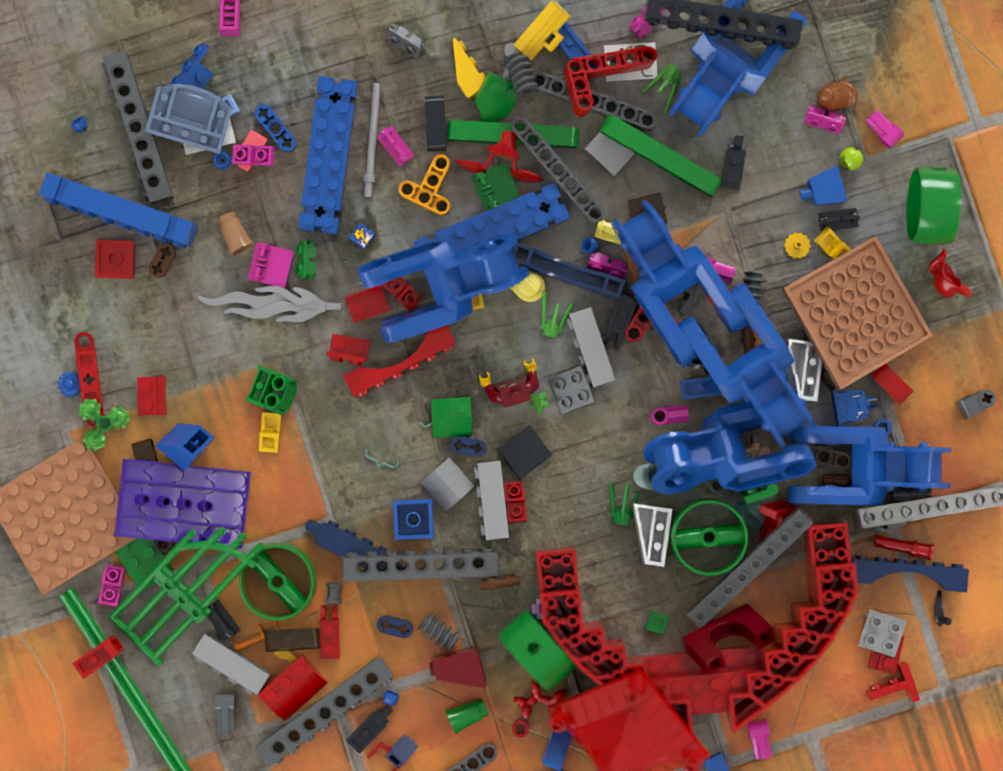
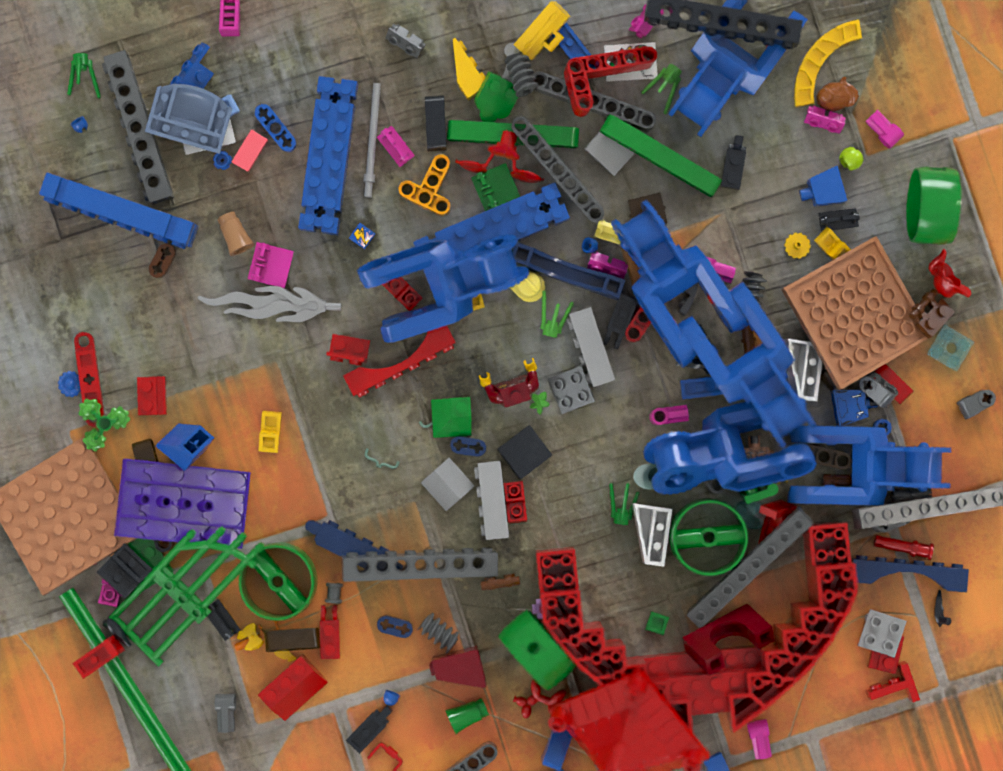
(80, 63): none -> green plant
(115, 259): red tile -> none
(116, 630): none -> black bar
(124, 571): none -> black slope
(231, 663): light grey brick -> none
(250, 632): none -> yellow piece
(253, 155): dark pink slope -> none
(272, 390): green slope -> none
(272, 756): dark grey brick -> none
(305, 250): green hinge -> none
(367, 304): red plate -> none
(401, 751): dark blue brick -> none
(413, 519): blue brick -> none
(514, 728): red bush -> none
(817, 55): none -> yellow tile
(878, 390): none -> dark grey piece
(935, 317): none -> reddish brown plate
(939, 351): none -> clear light blue piece

